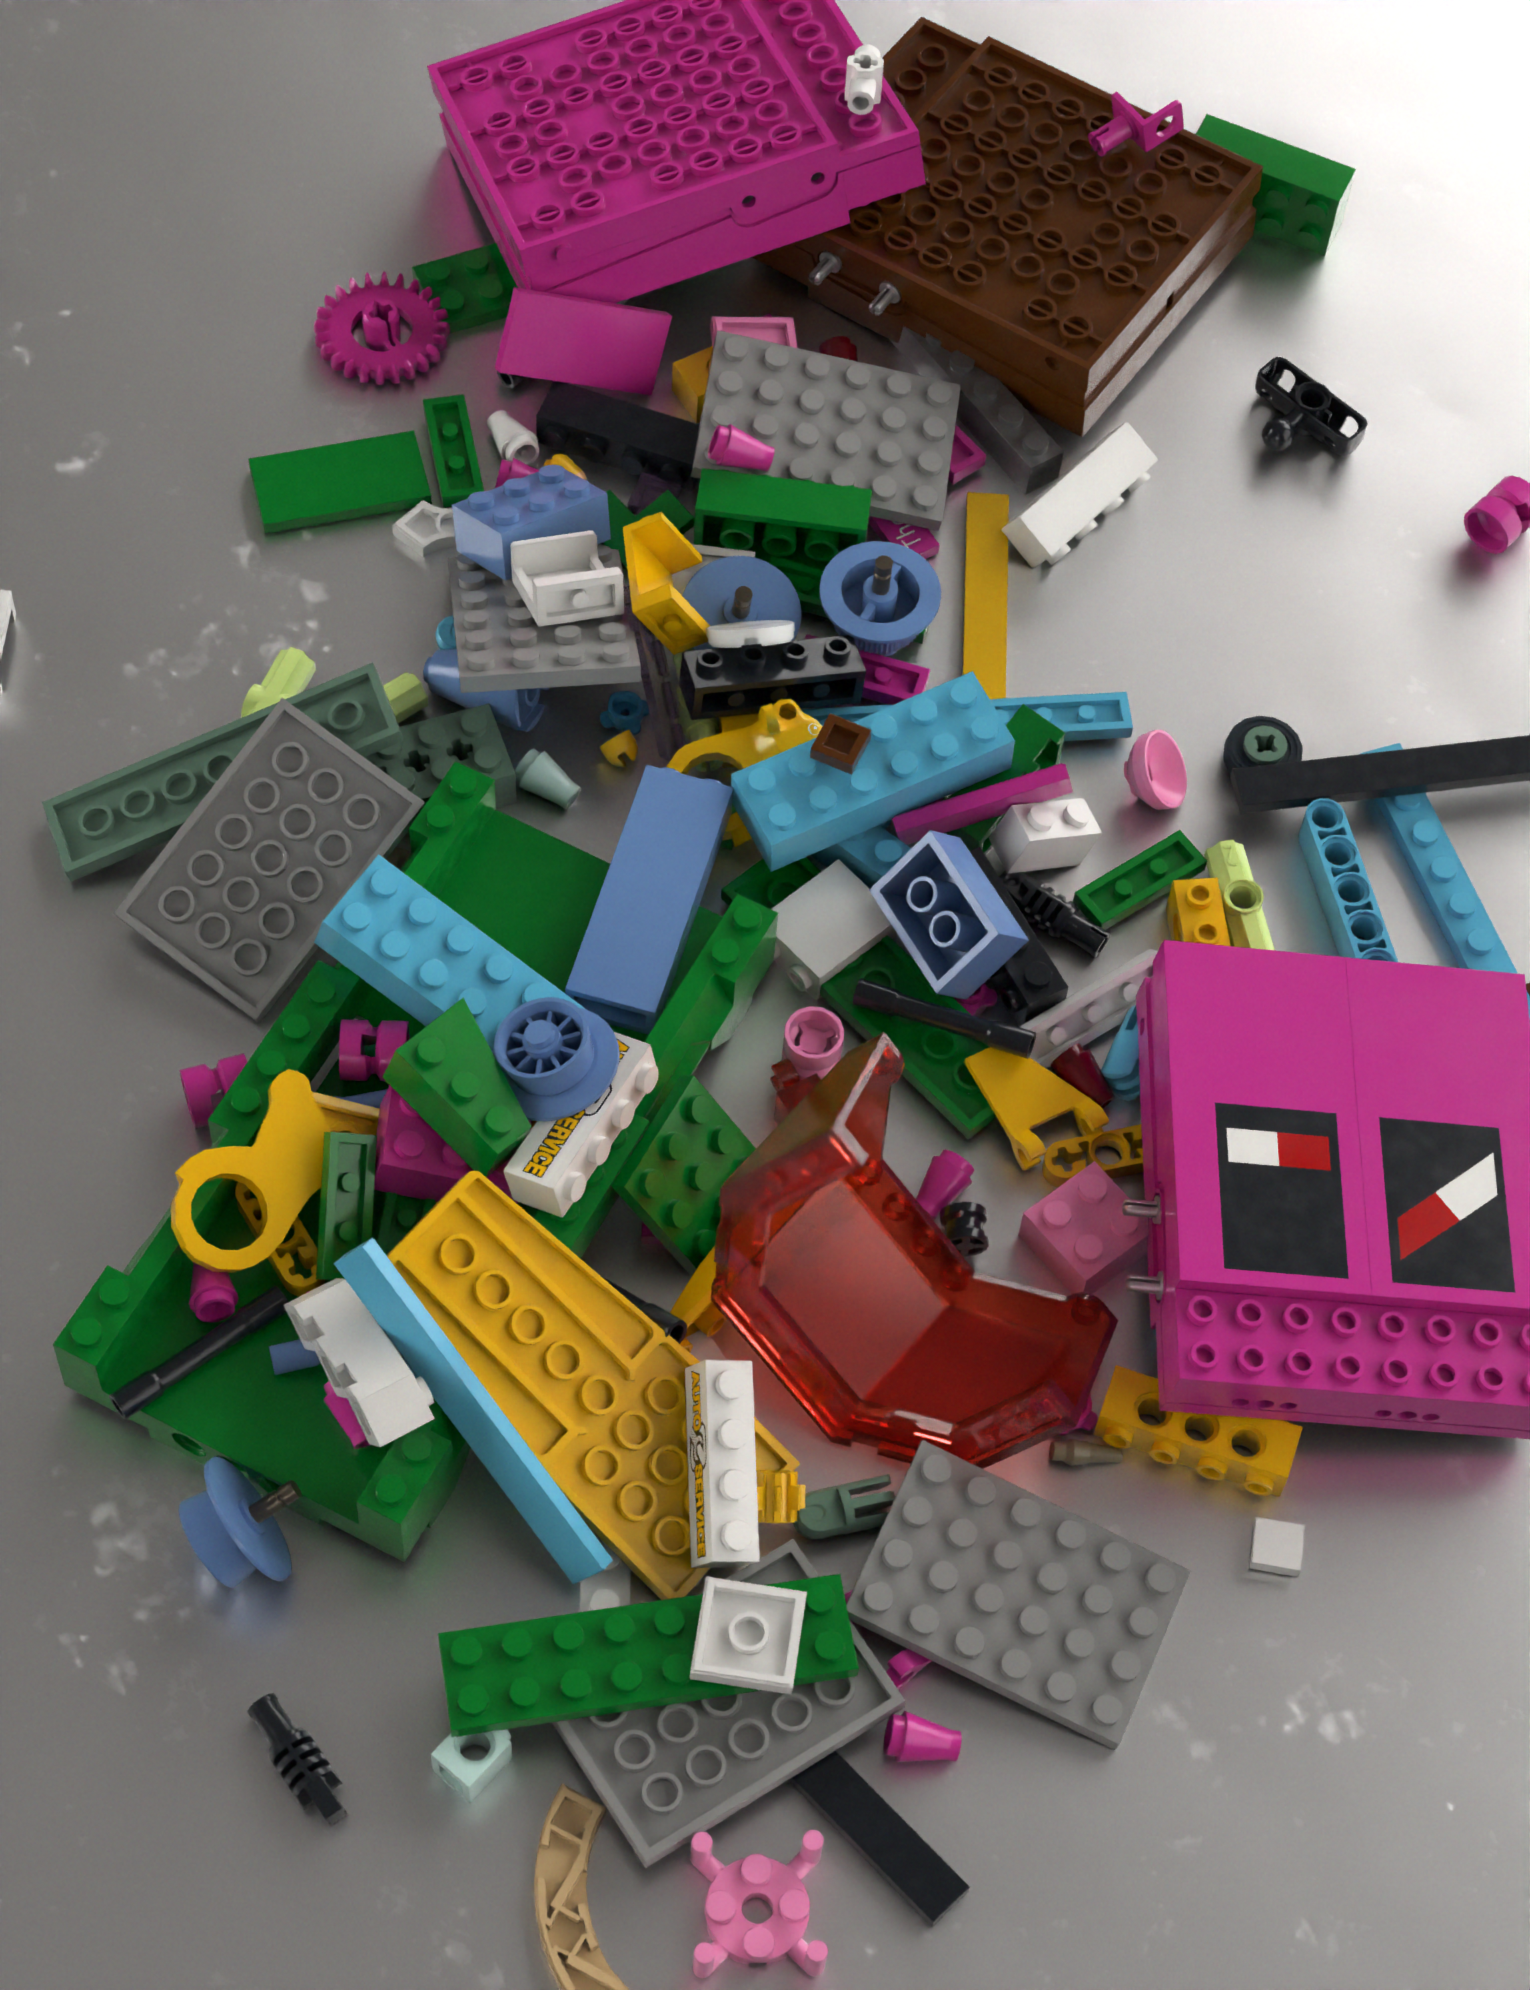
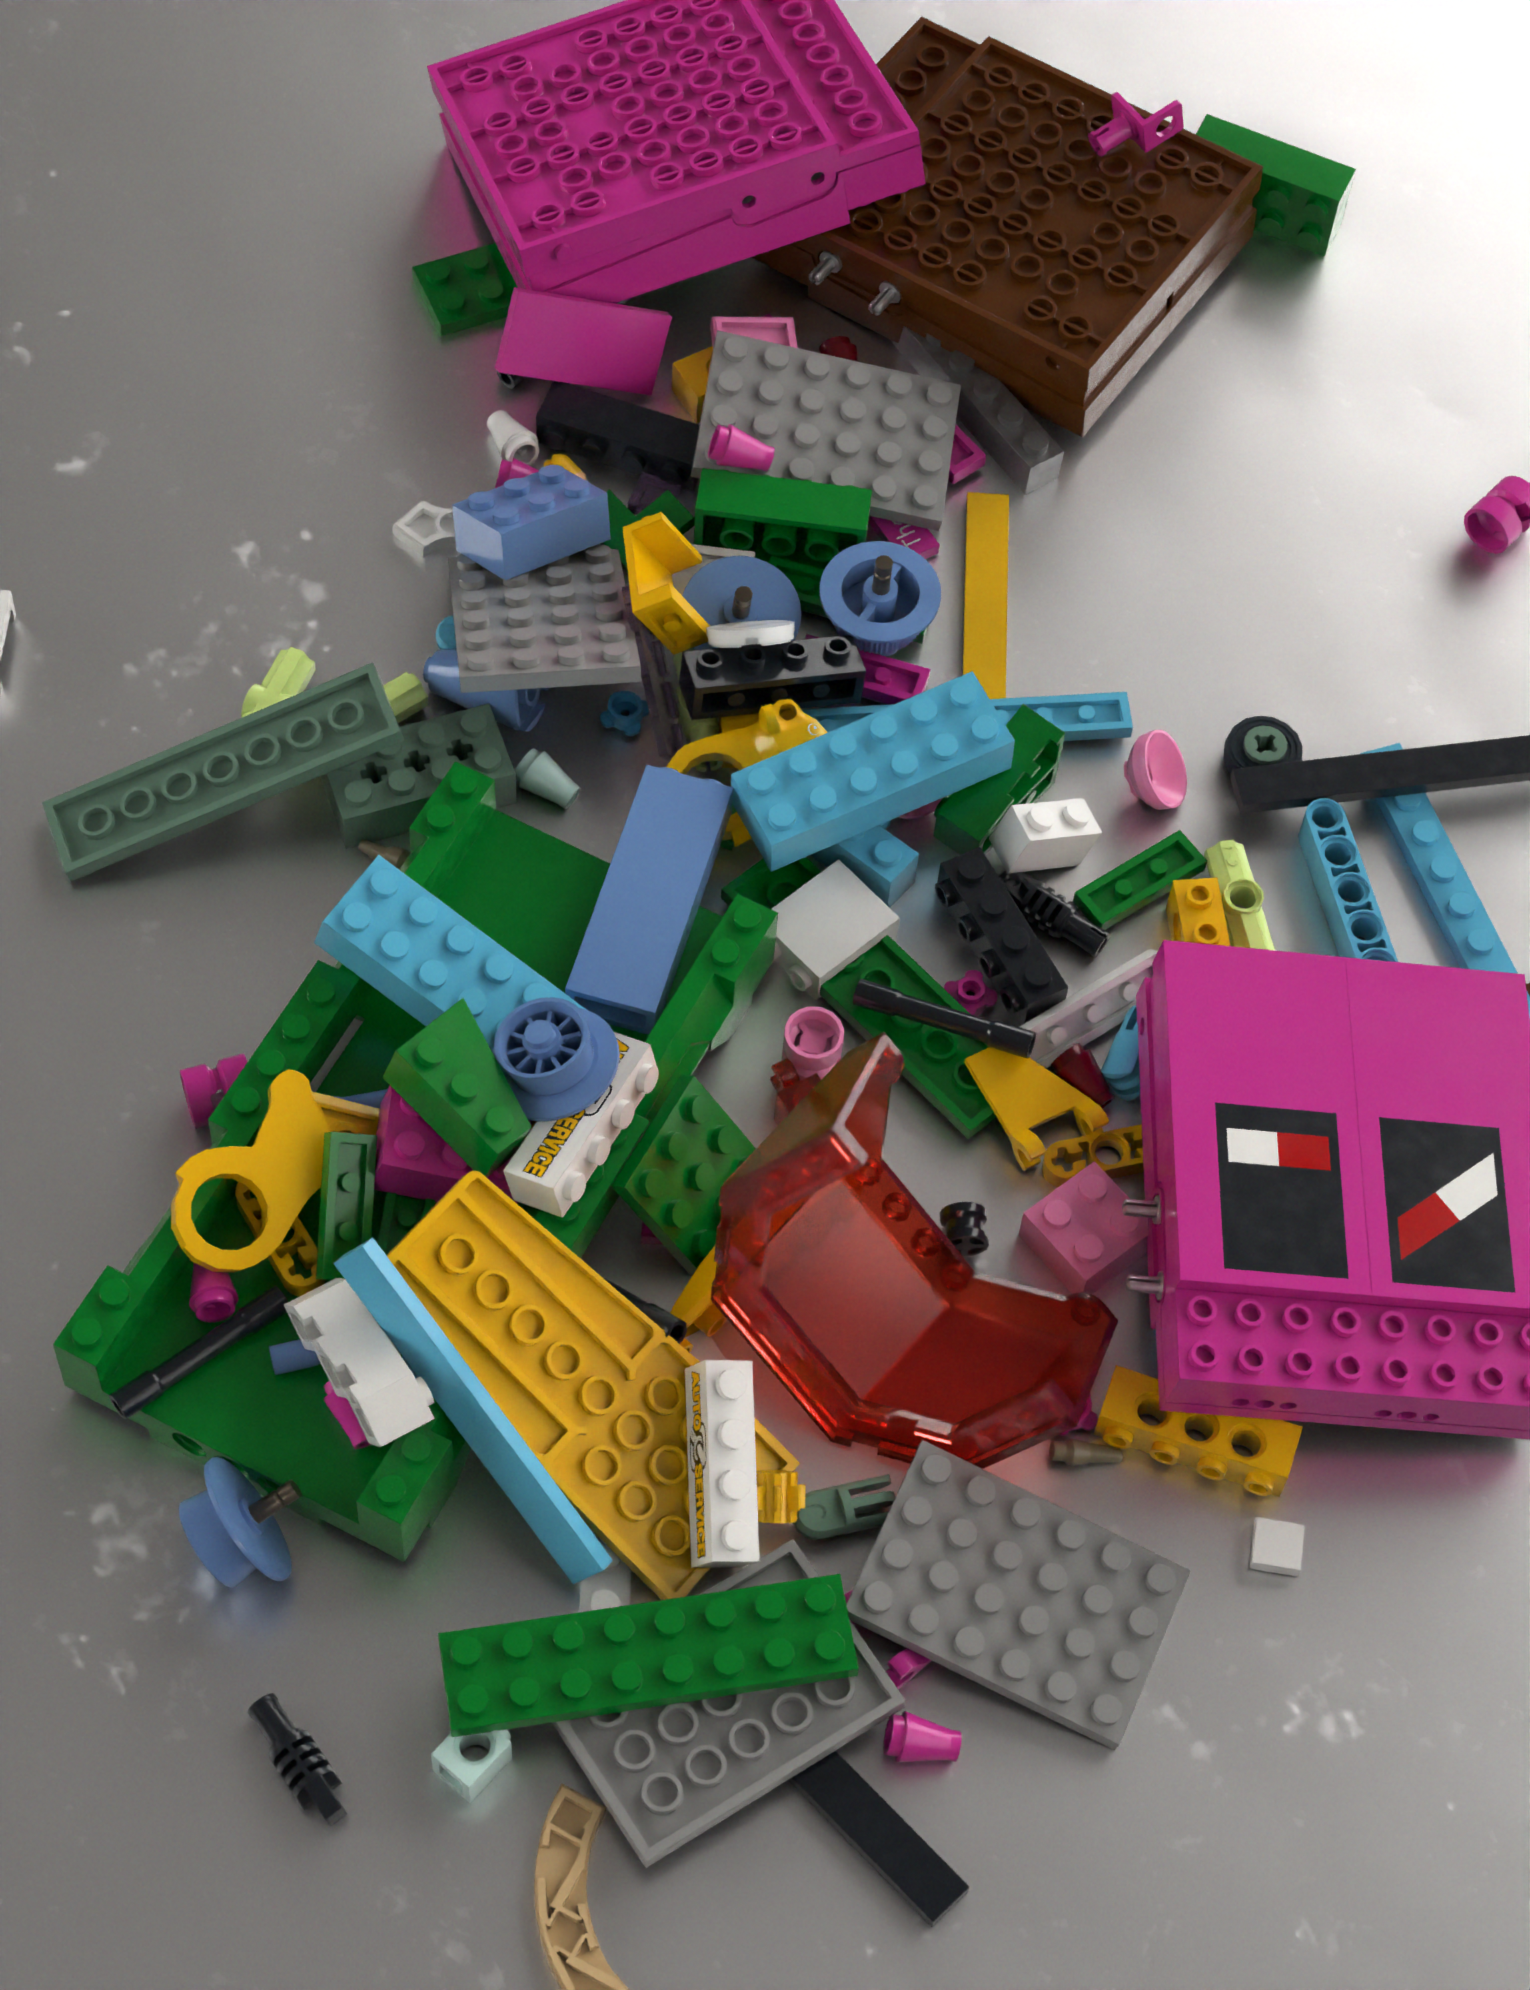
(268, 859): light grey plate -> none
(339, 481): green tile -> none
(352, 1042): dark pink wheel -> none
(381, 312): dark pink gear -> none
(452, 448): green plate -> none
(565, 579): white panel -> none
(619, 745): yellow hinge -> none
(748, 1635): white tile -> none
(757, 1879): bright pink plate -> none
(840, 743): reddish brown plate -> none
(864, 79): white axle -> none
(944, 1182): dark pink cone -> none
(948, 915): medium blue brick -> none
(983, 803): dark pink tile -> none
(1080, 495): white brick -> none
(1307, 409): black piece -> none

